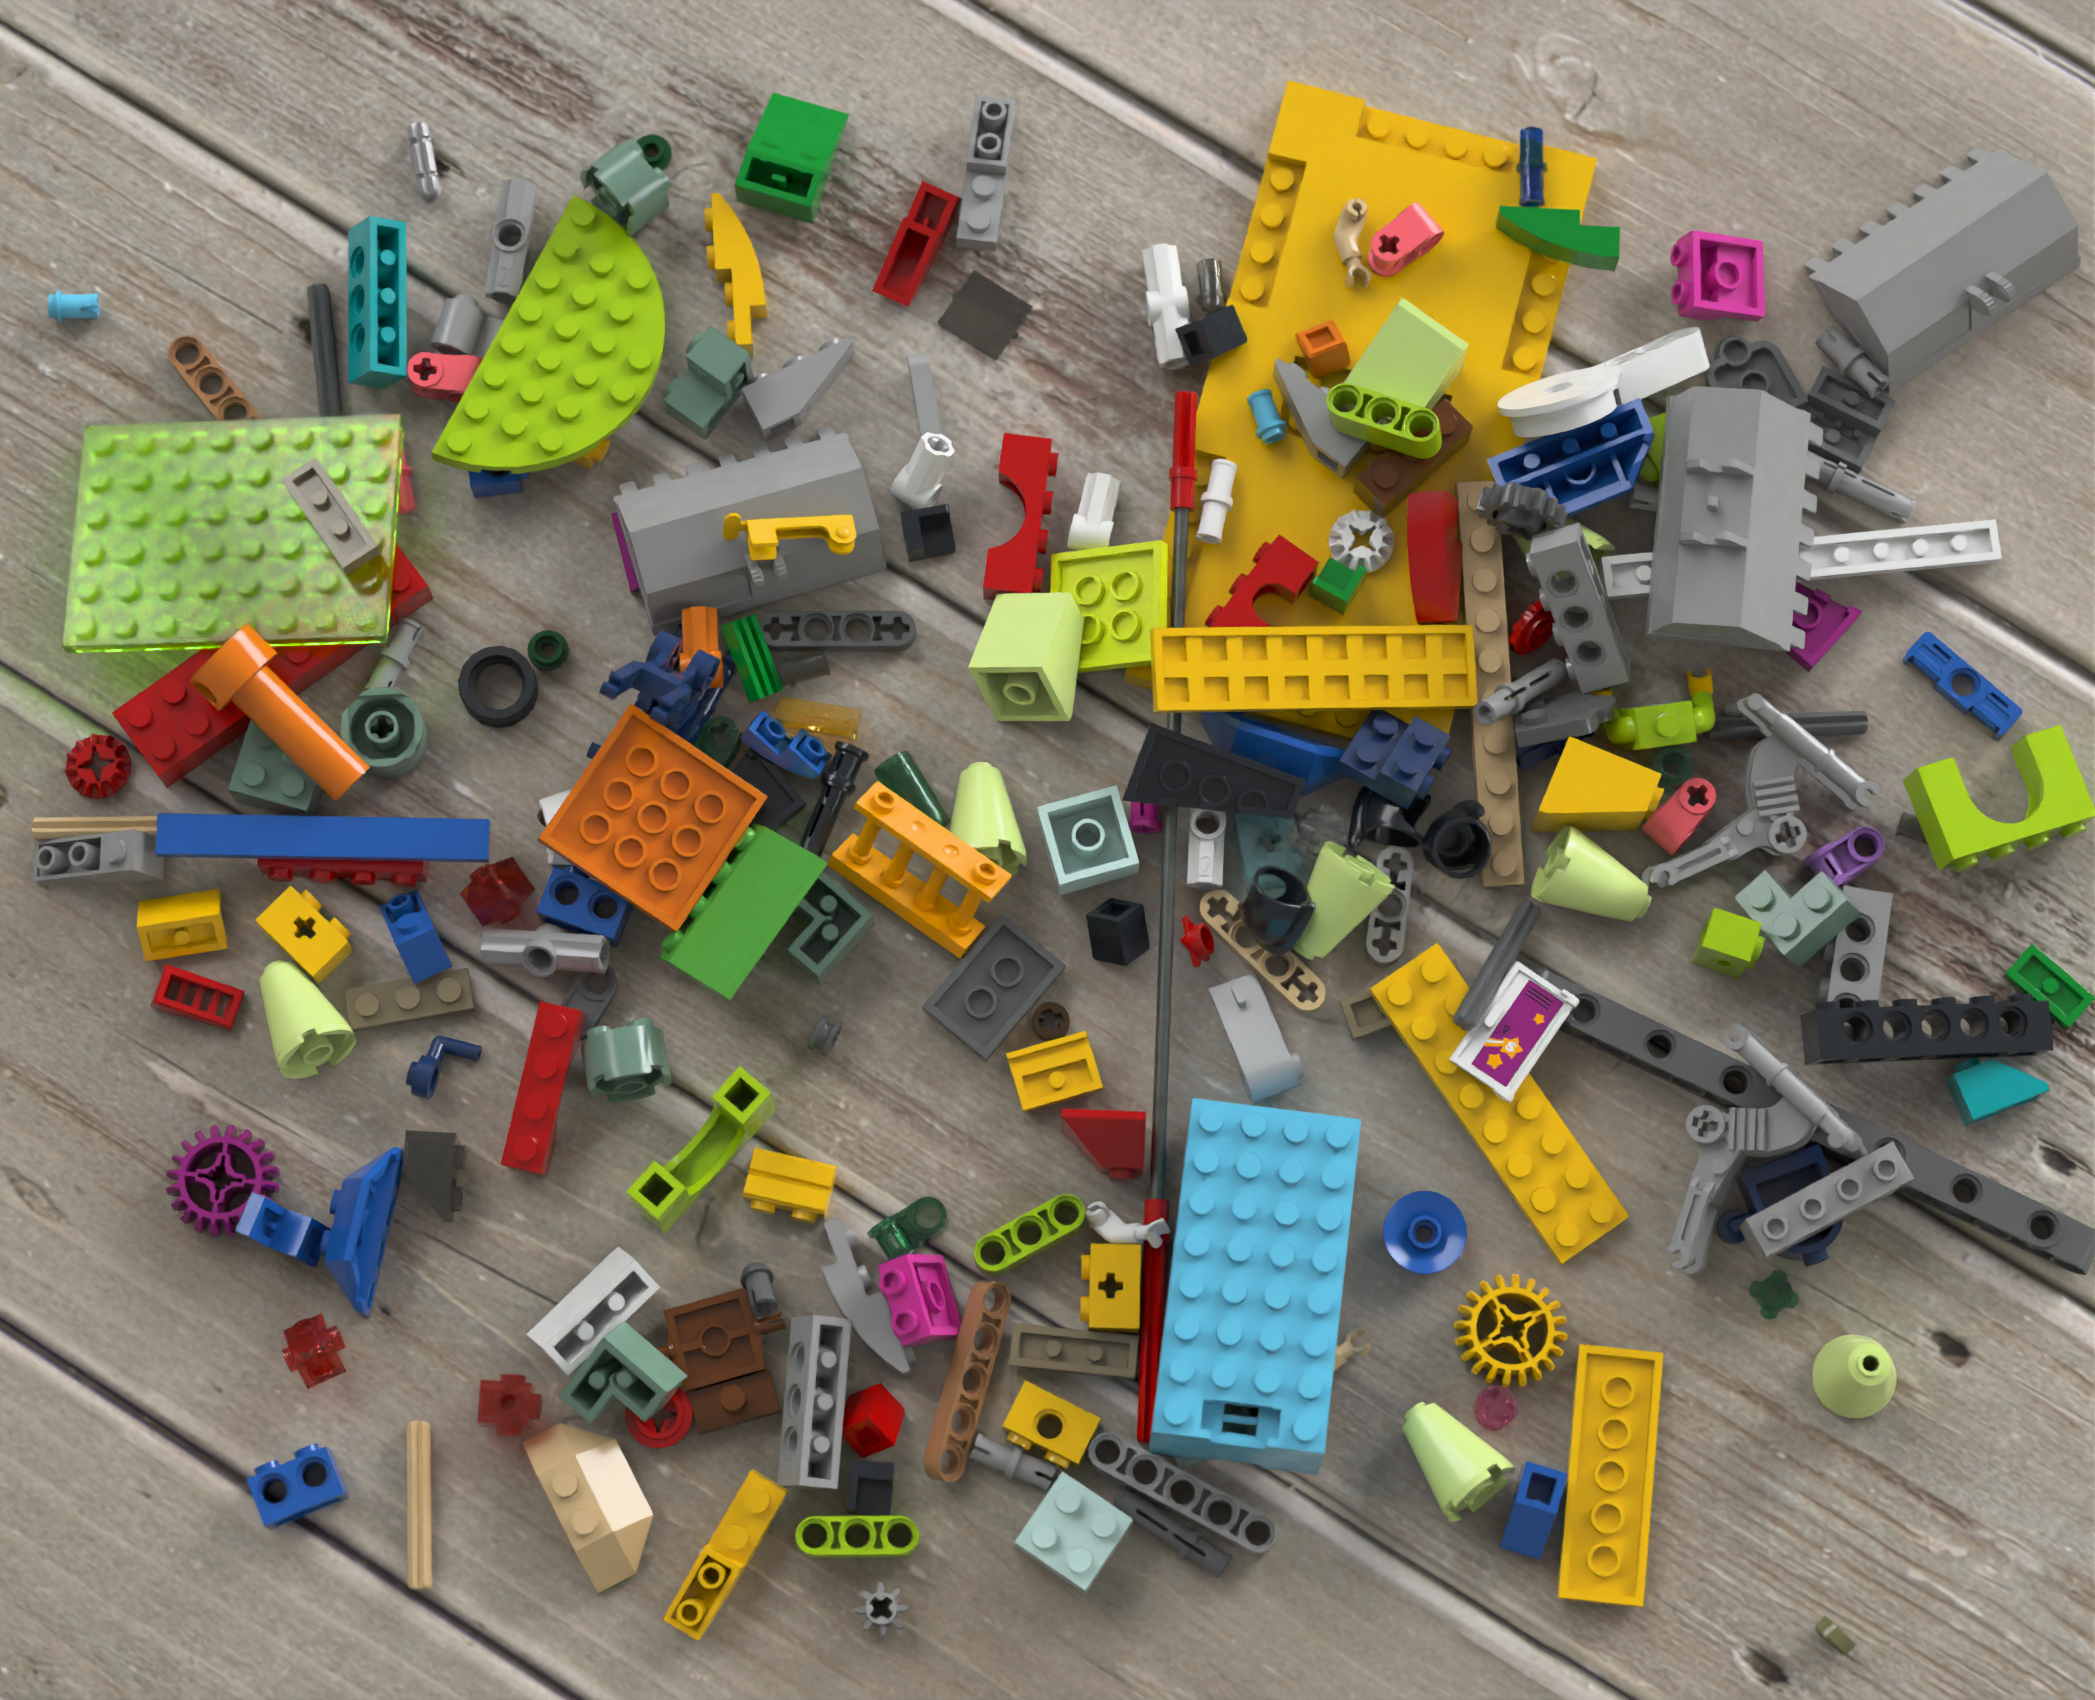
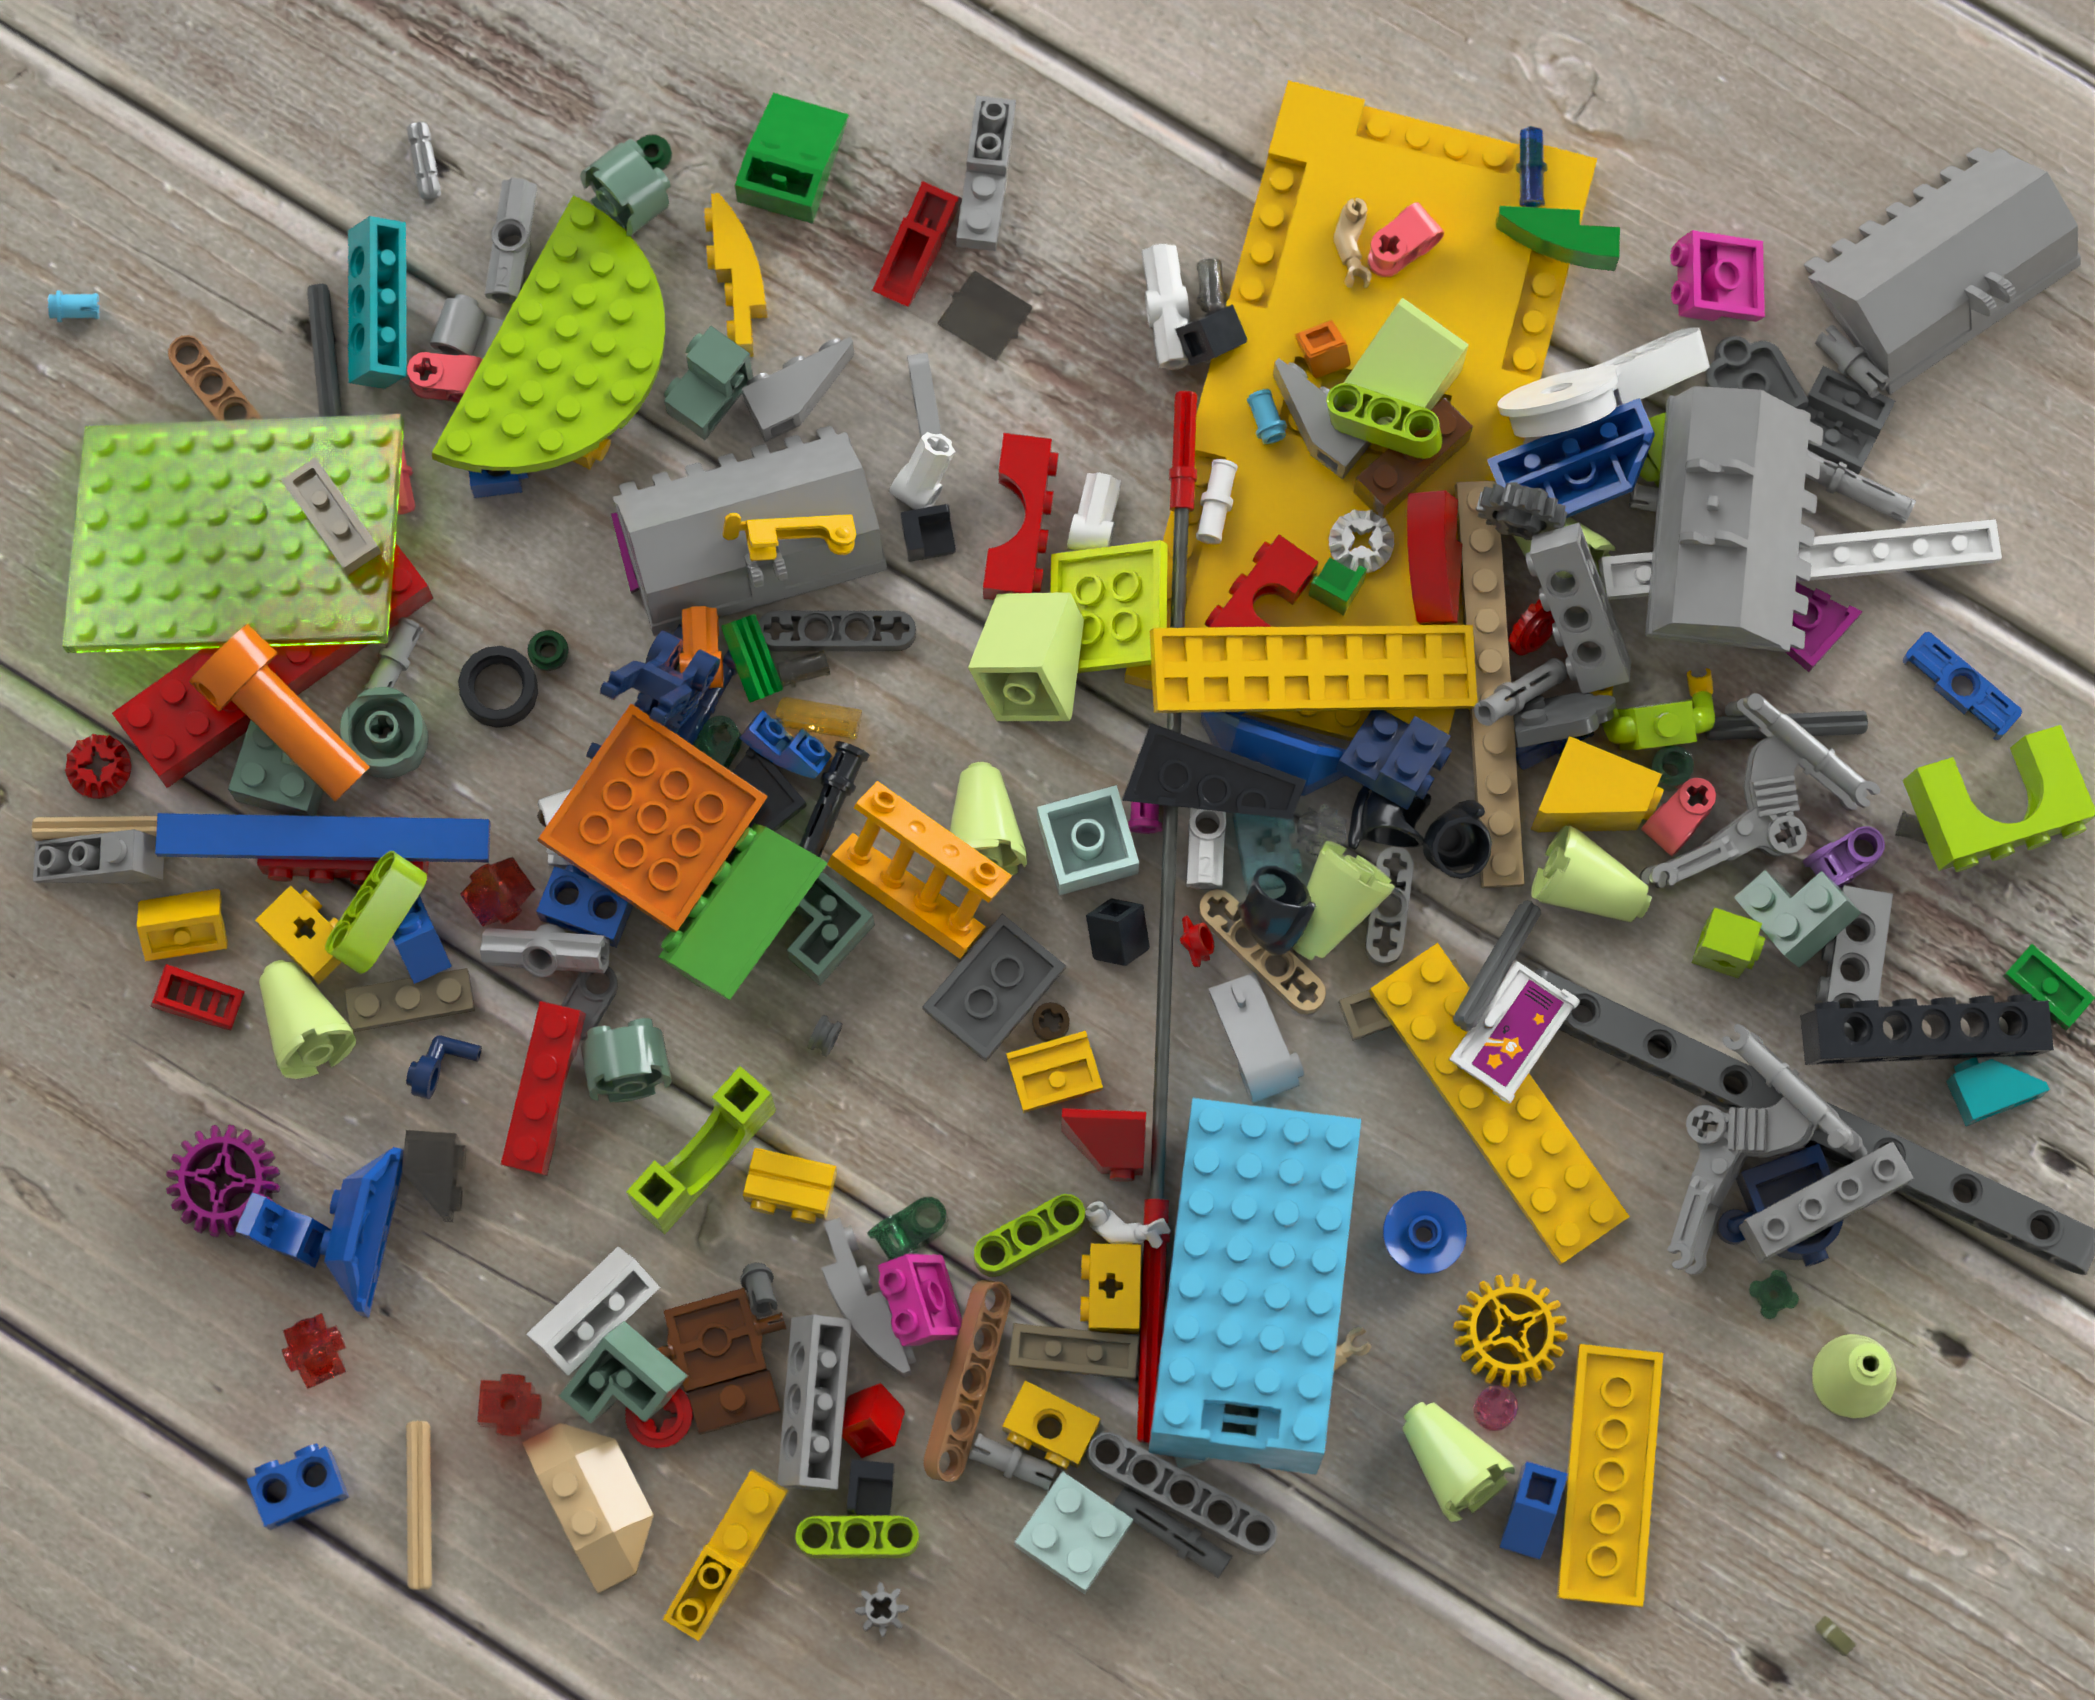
(376, 912): none -> lime beam
(906, 780): clear green pin -> none

